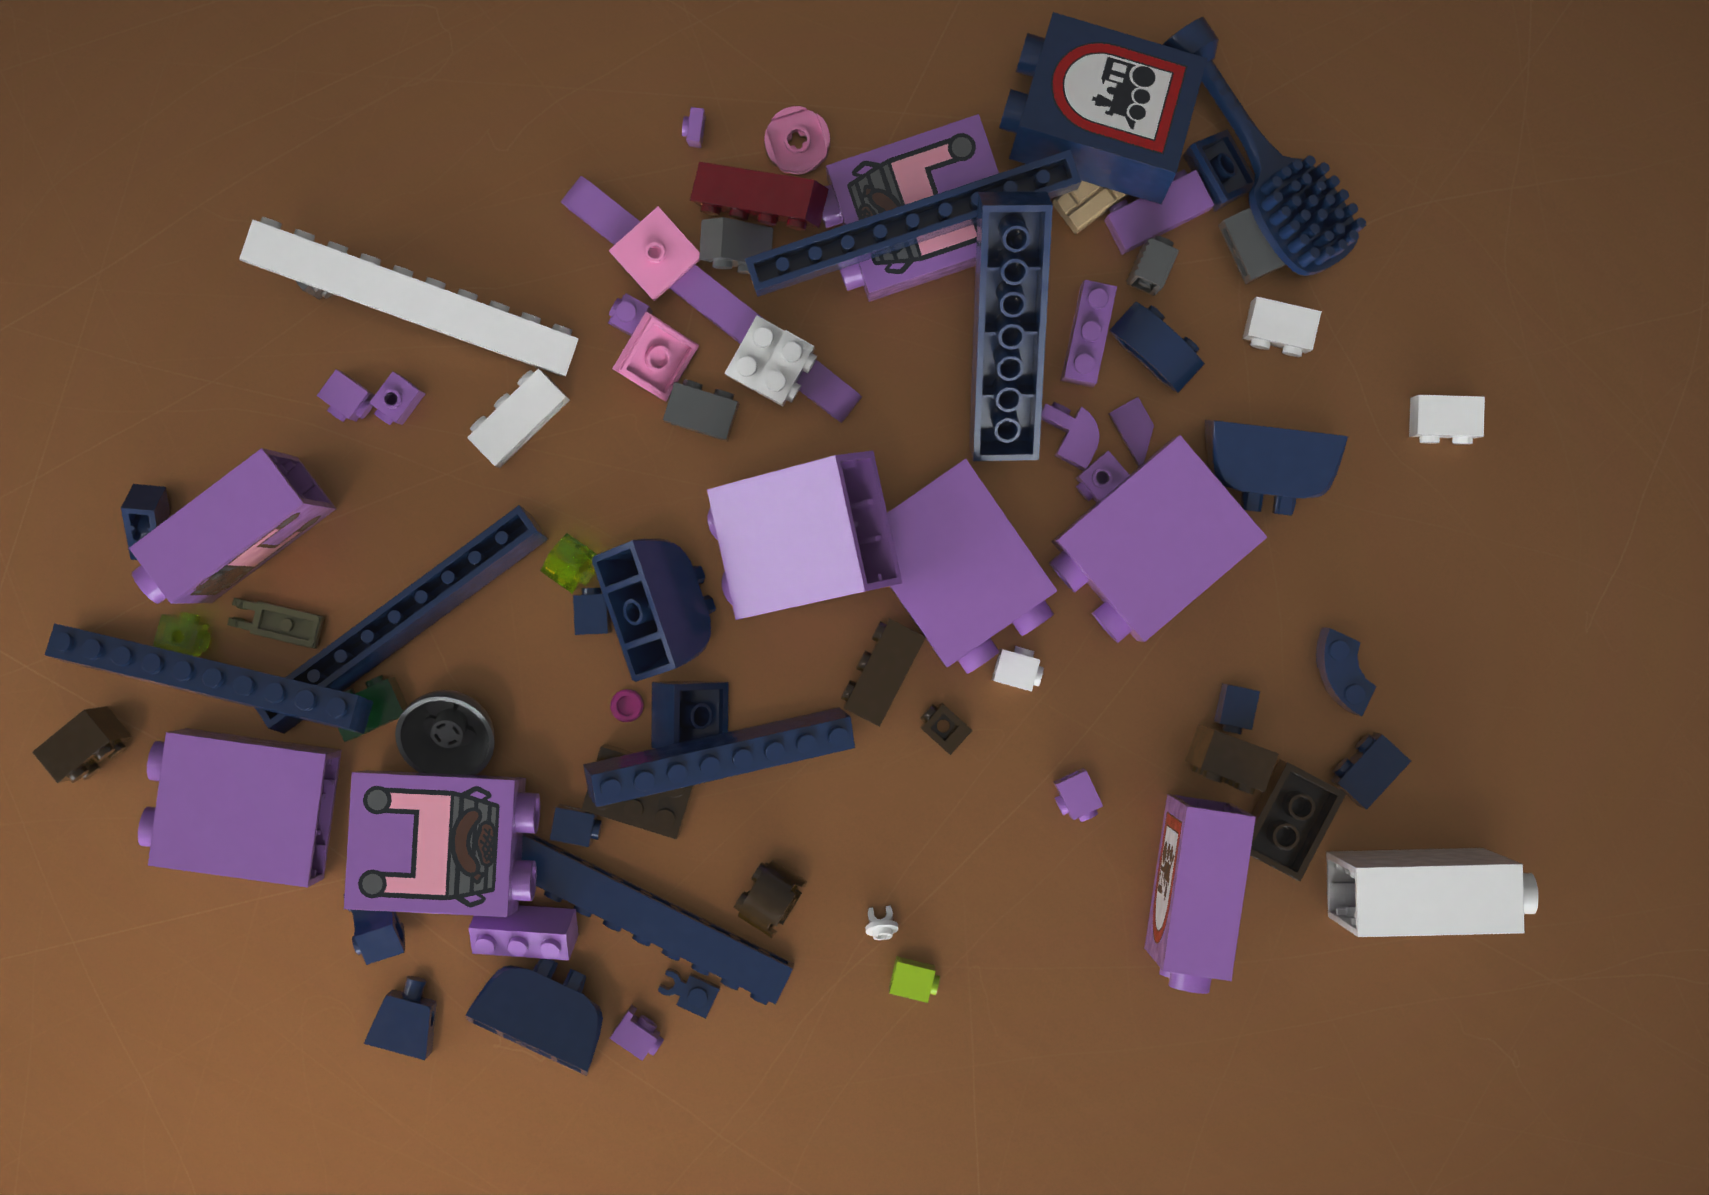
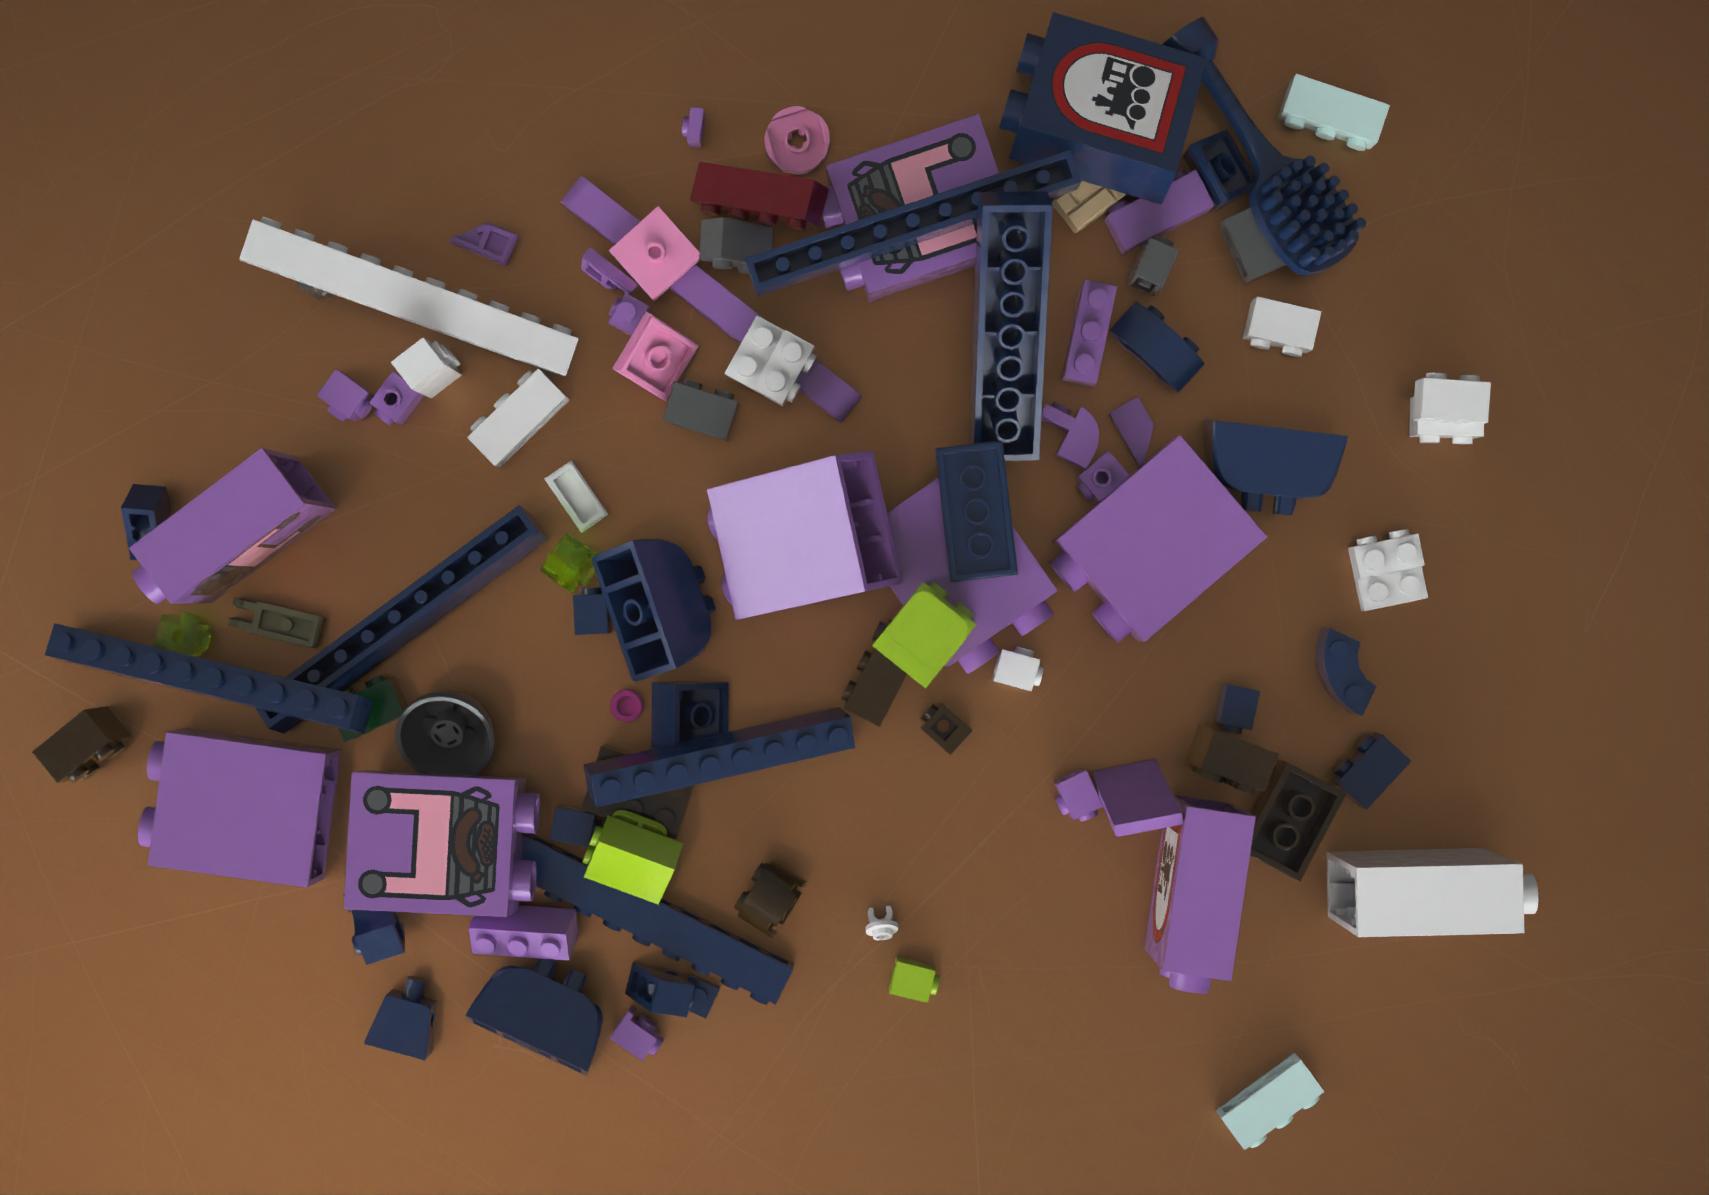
(428, 367): none -> white brick
(488, 242): none -> medium lavender tile
(576, 496): none -> white tile
(606, 273): none -> medium lavender tile
(632, 855): none -> lime brick
(660, 991): none -> dark blue arch
(925, 633): none -> lime brick
(976, 511): none -> dark blue tile
(1136, 798): none -> medium lavender tile
(1270, 1102): none -> light aqua brick
(1333, 112): none -> light aqua brick
(1388, 570): none -> white plate
(1451, 400): none -> white brick

